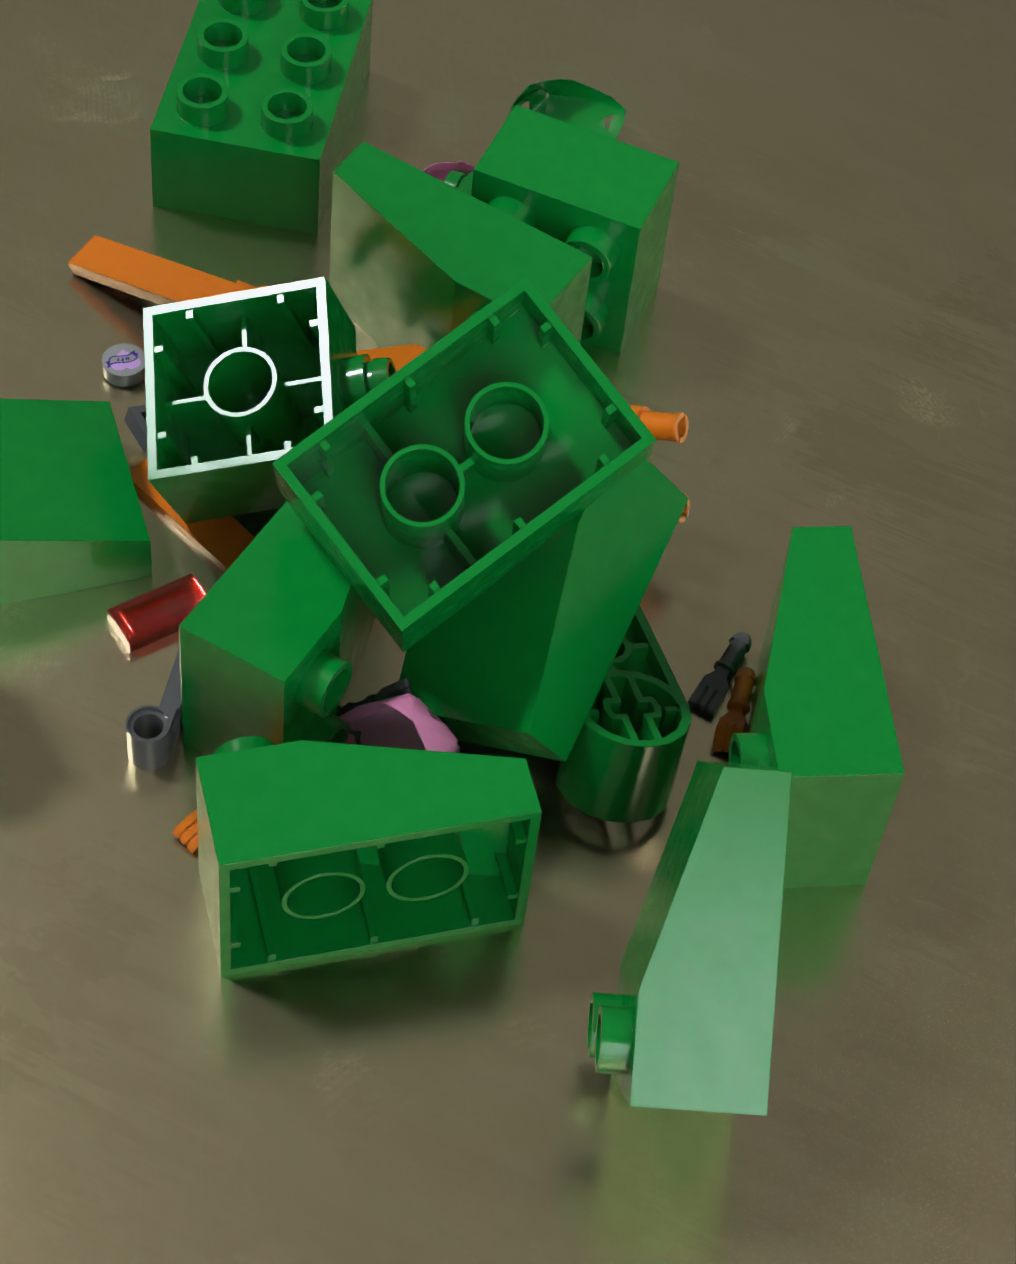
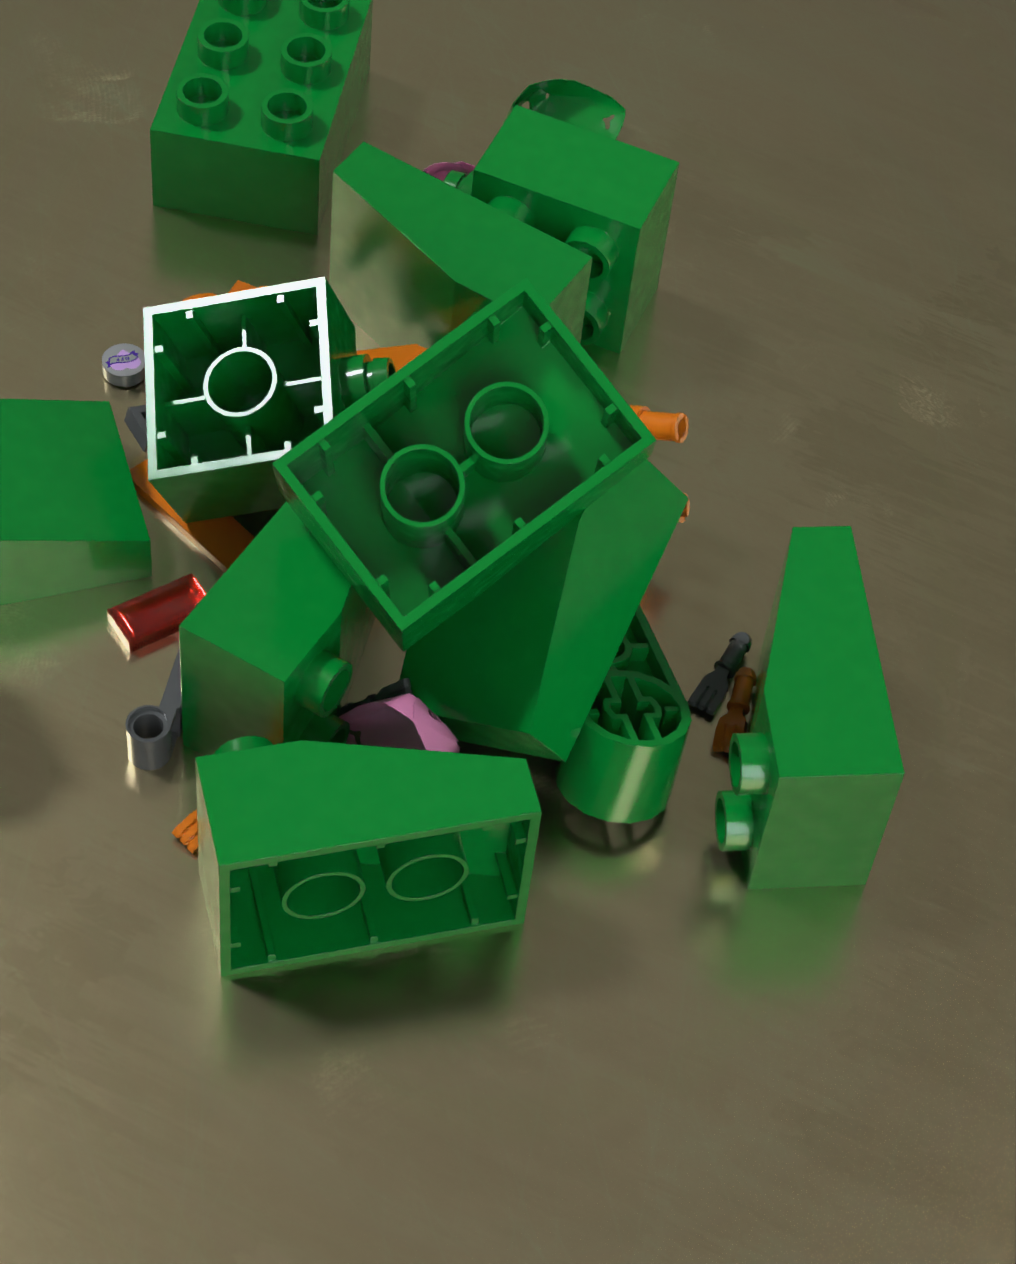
(145, 273): orange tile -> none
(704, 953): slope -> none

